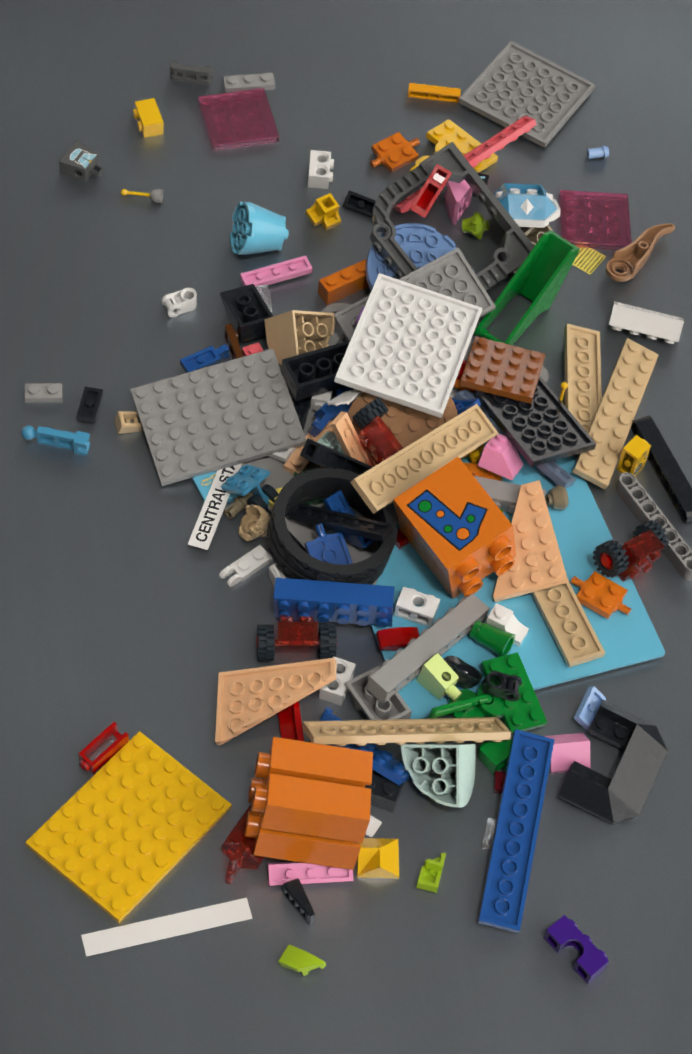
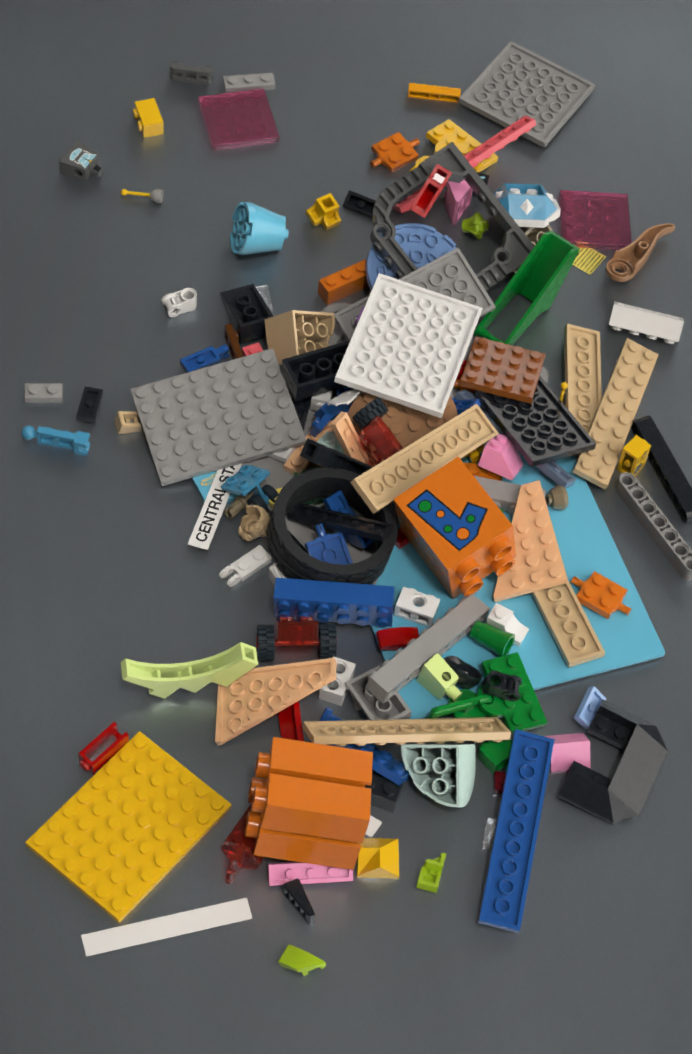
(193, 675): none -> yellowish green arch
(277, 272): bright pink plate -> none
(319, 169): white brick -> none
(566, 934): dark purple arch -> none
(598, 152): light blue pin -> none
(634, 555): brick -> none

